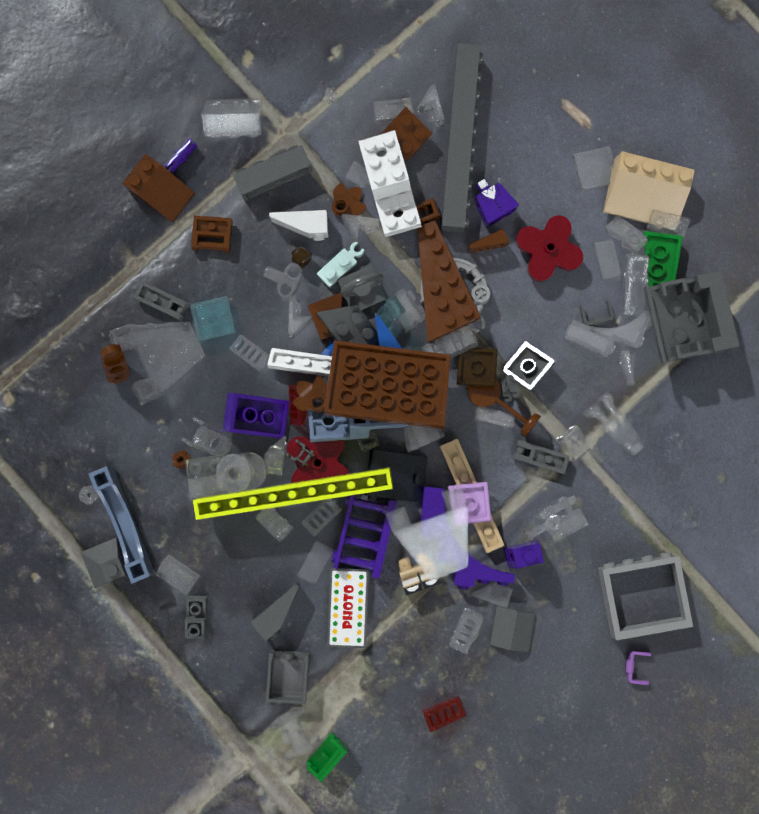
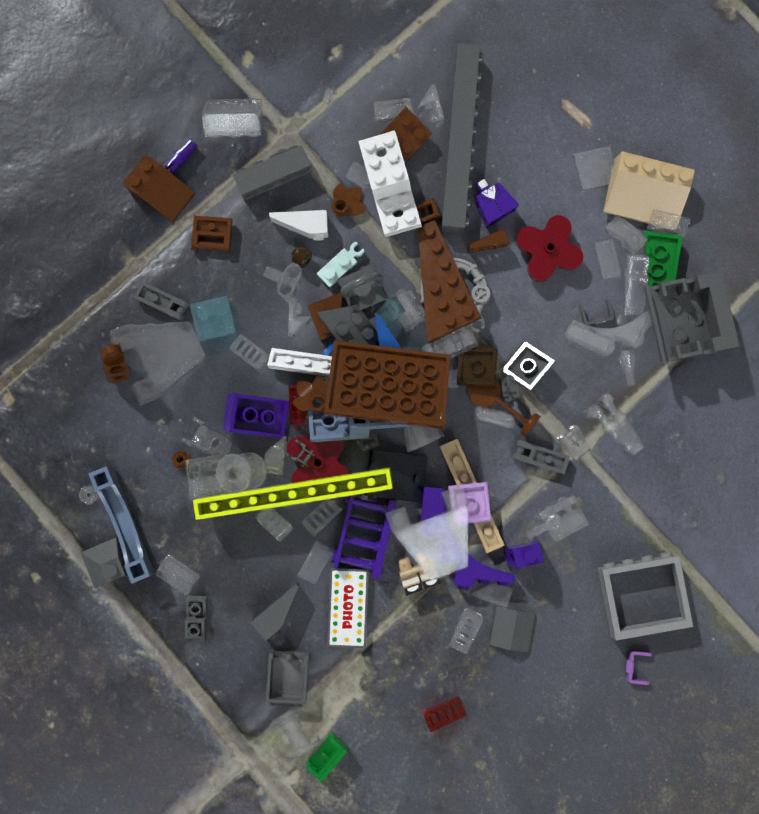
(355, 223): clear slope -> none

